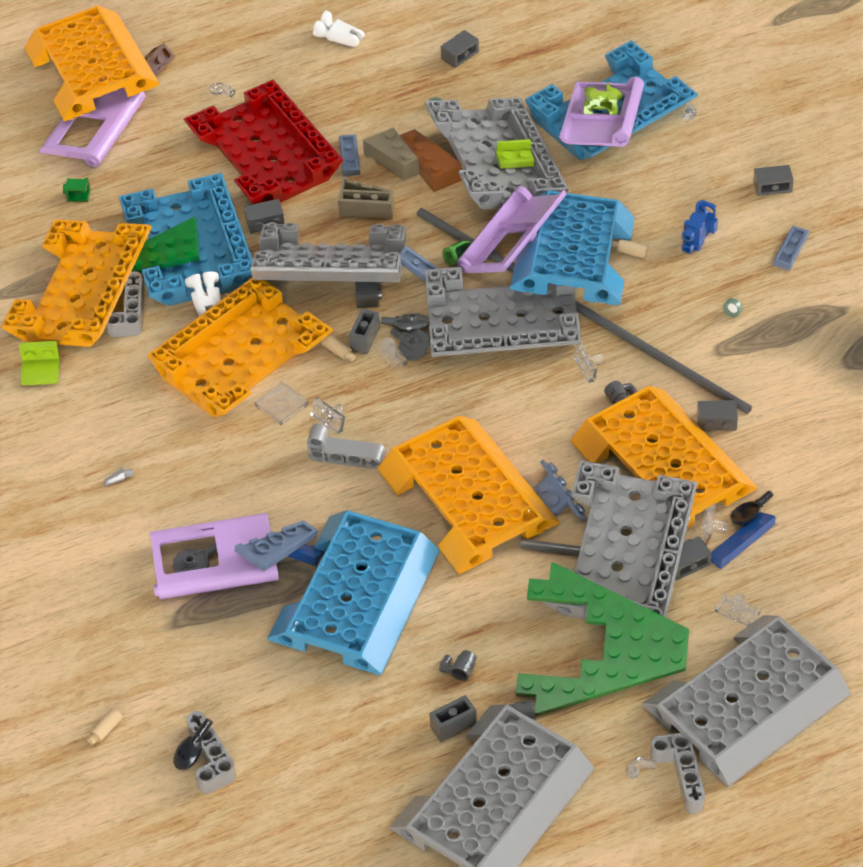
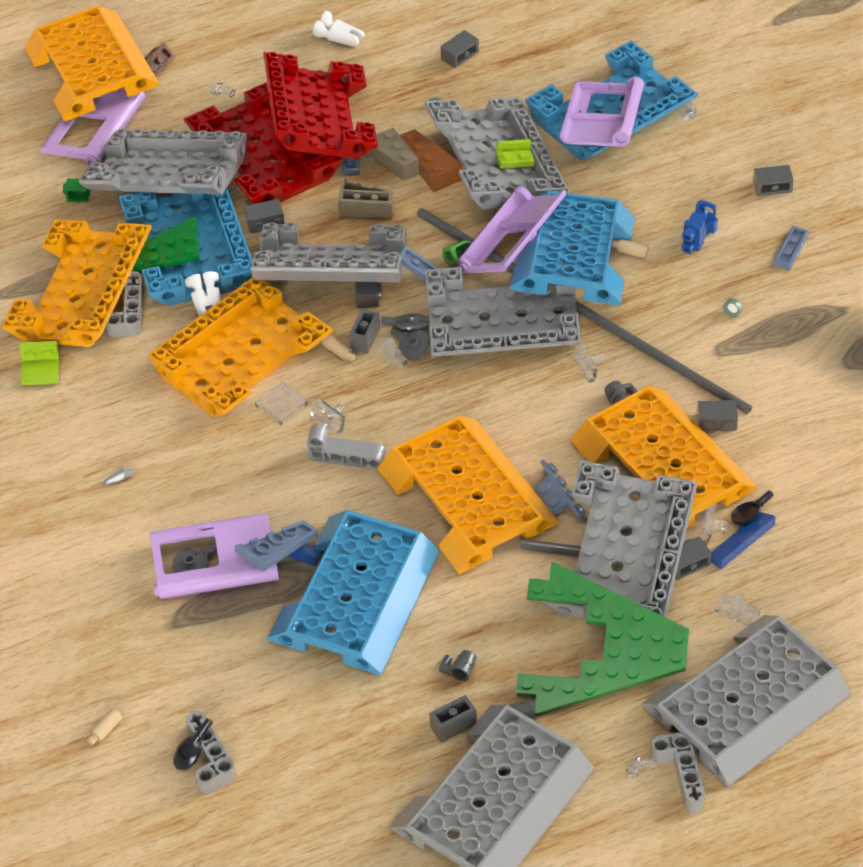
(167, 162): none -> light grey slope
(313, 107): none -> red slope
(601, 99): lime animal -> none

